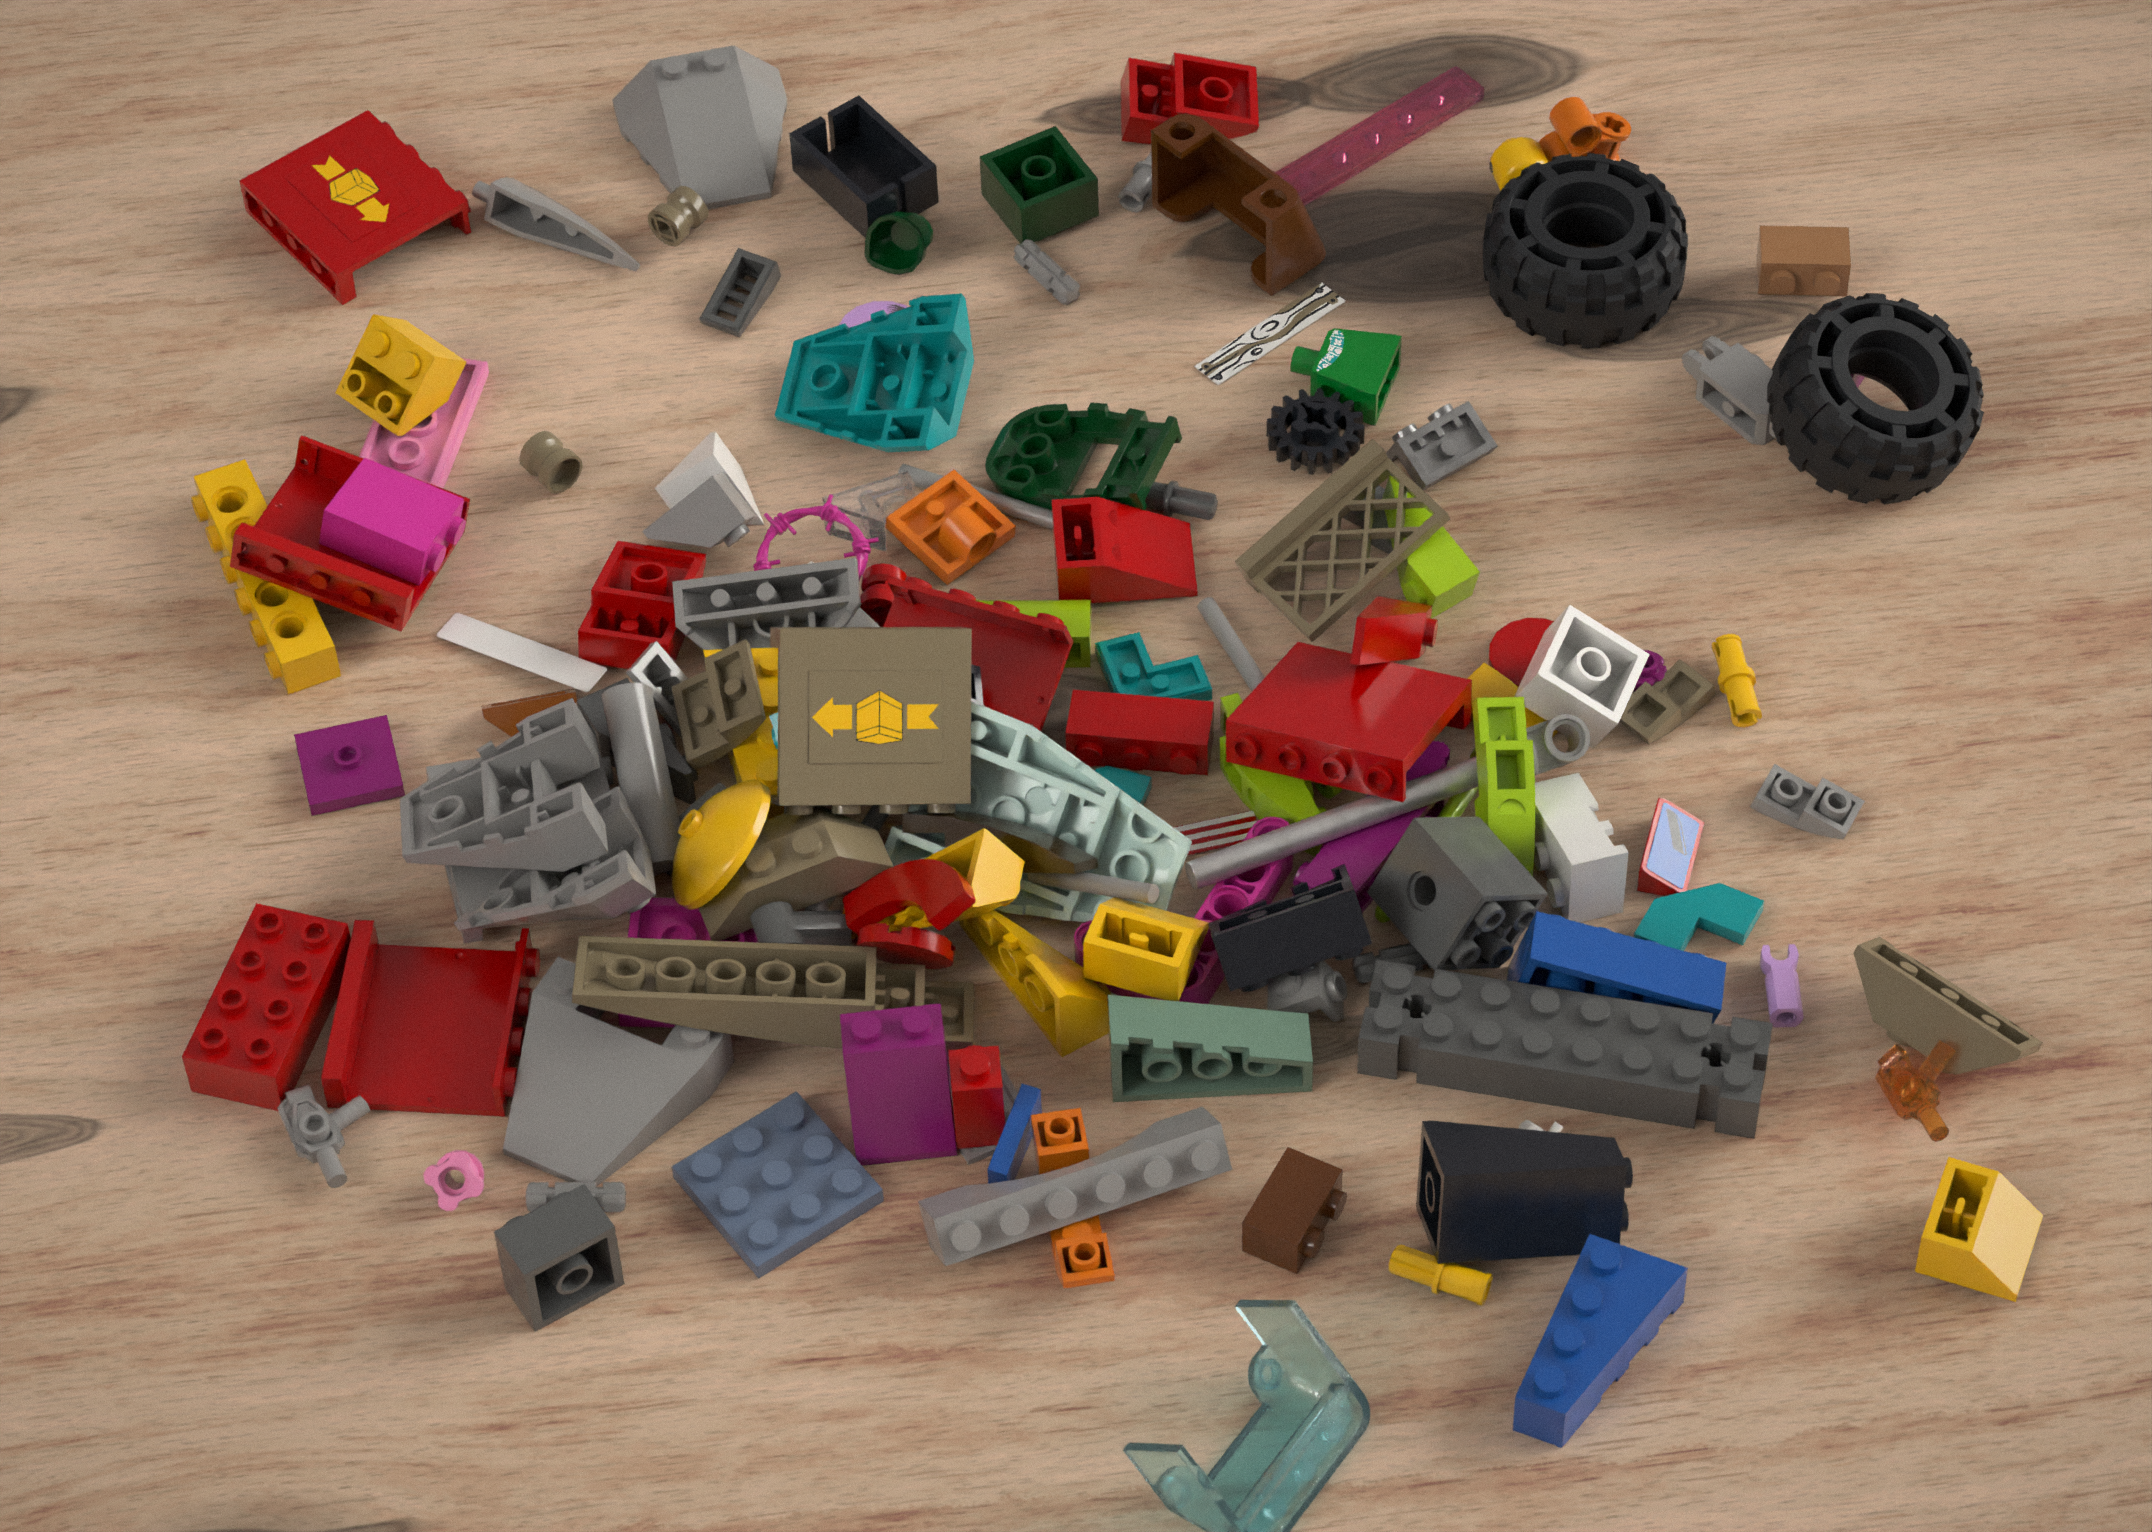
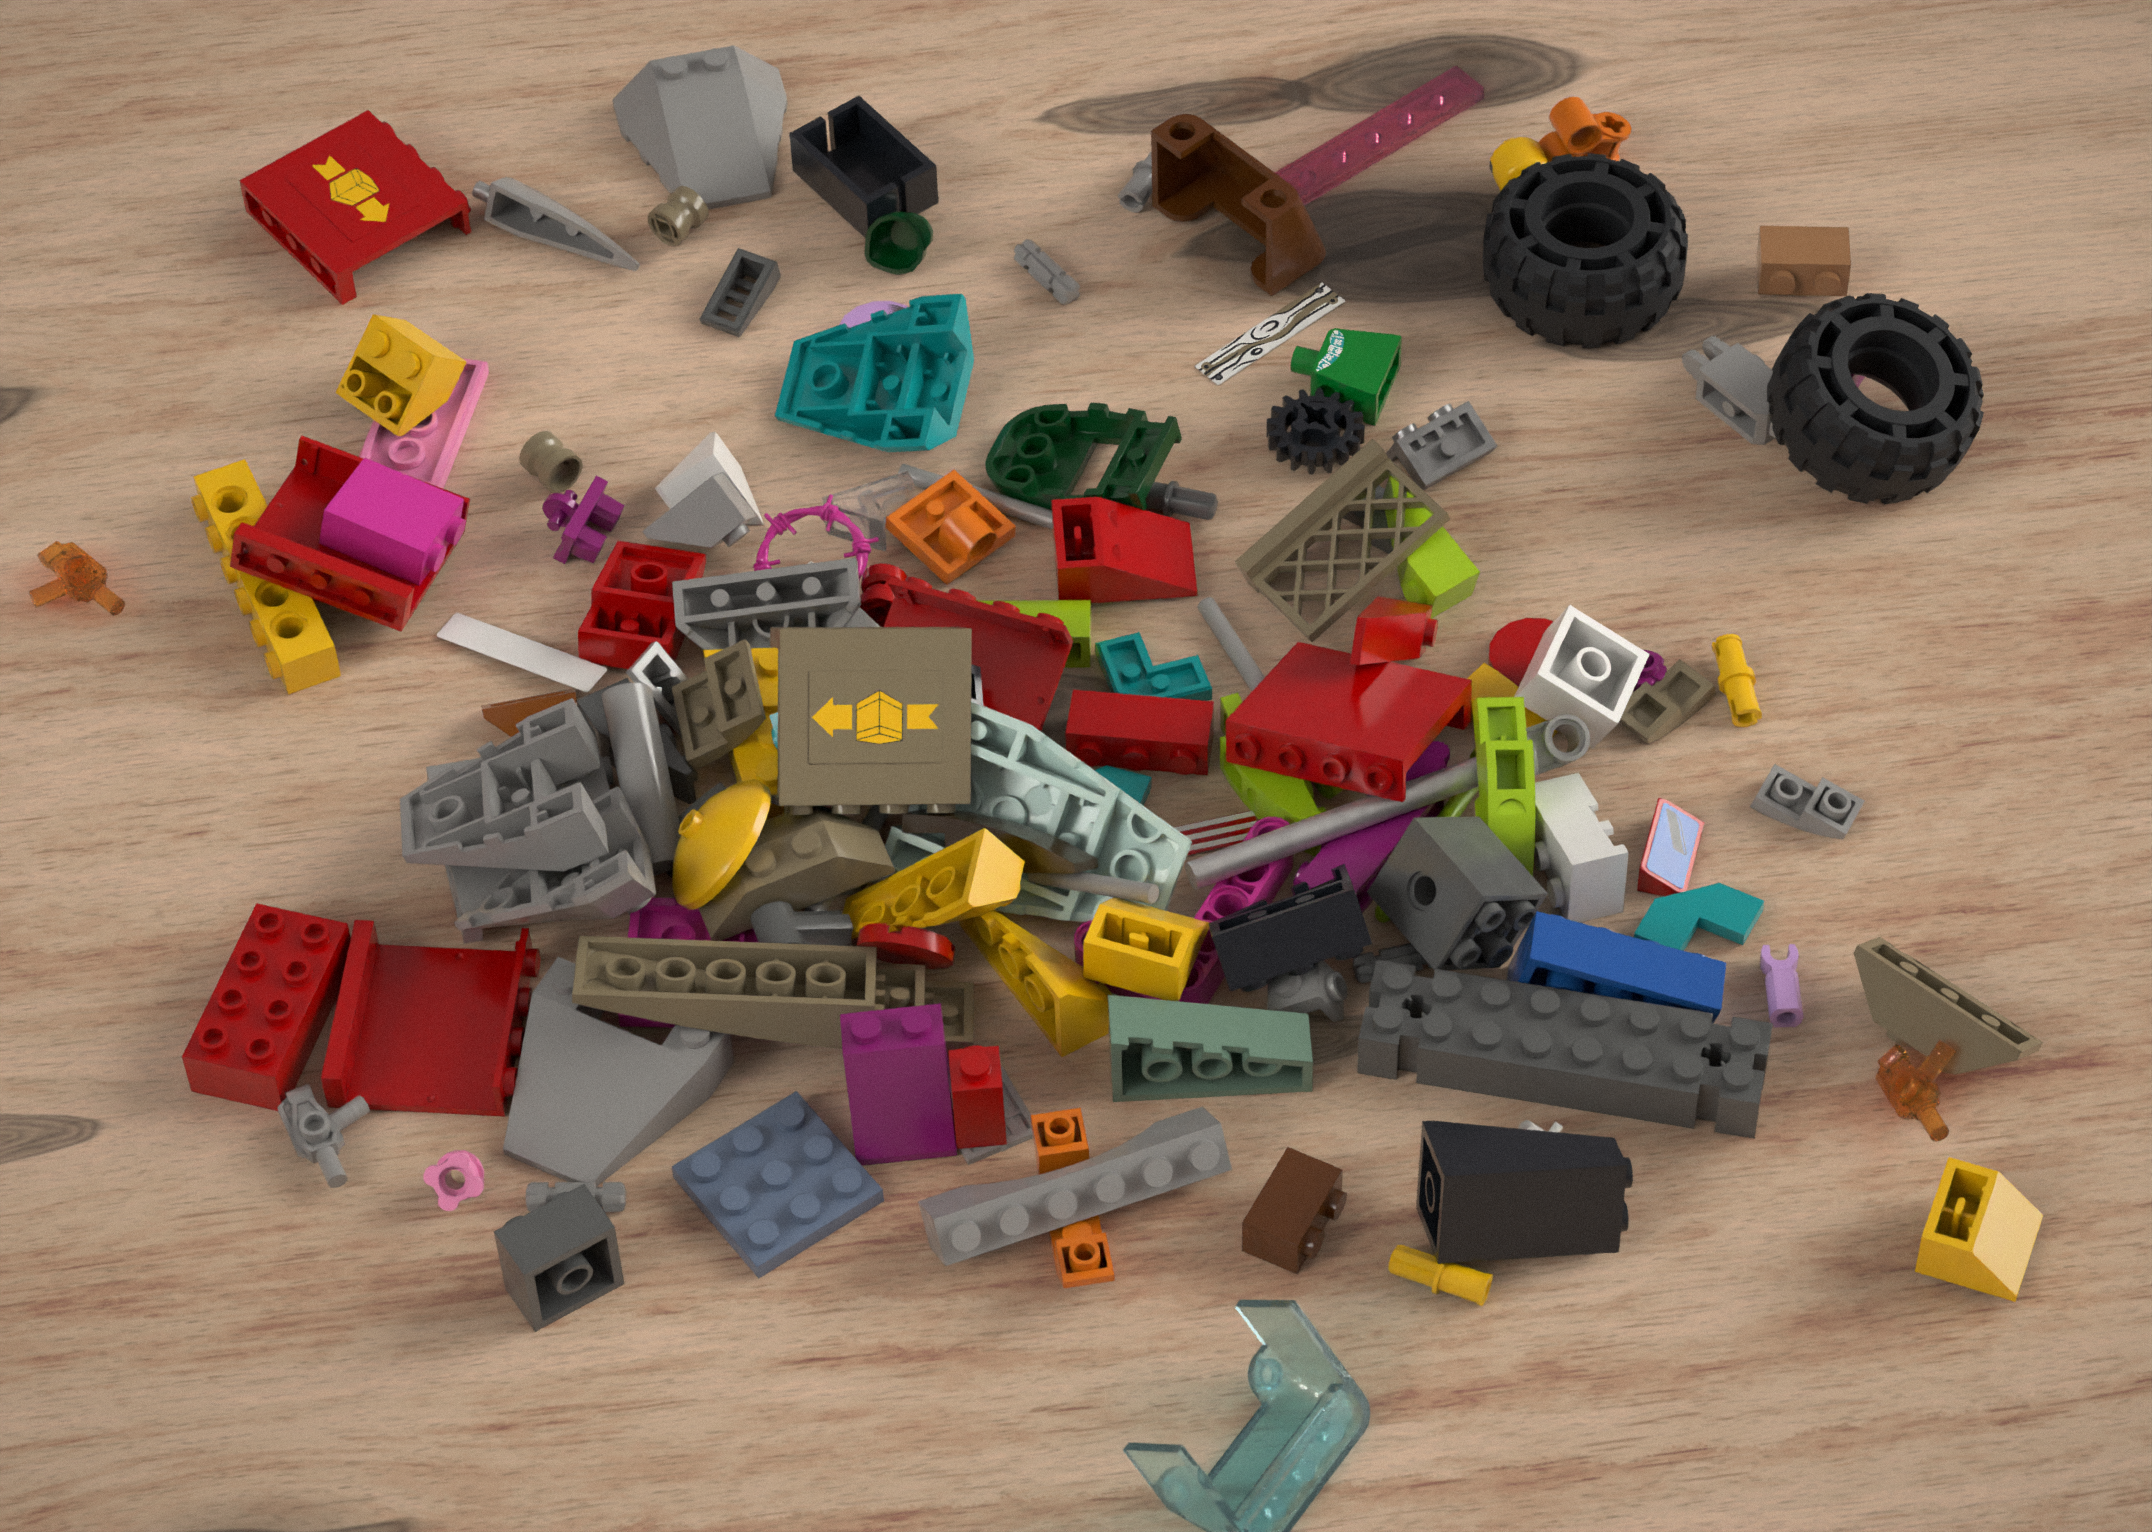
(77, 576): none -> clear orange piece
(349, 765): magenta plate -> none
(594, 508): none -> magenta hips
(918, 883): red tile -> none
(1015, 1136): blue tile -> none
(1039, 185): dark green brick -> none
(1194, 85): red slope -> none
(1597, 1328): blue wedge -> none

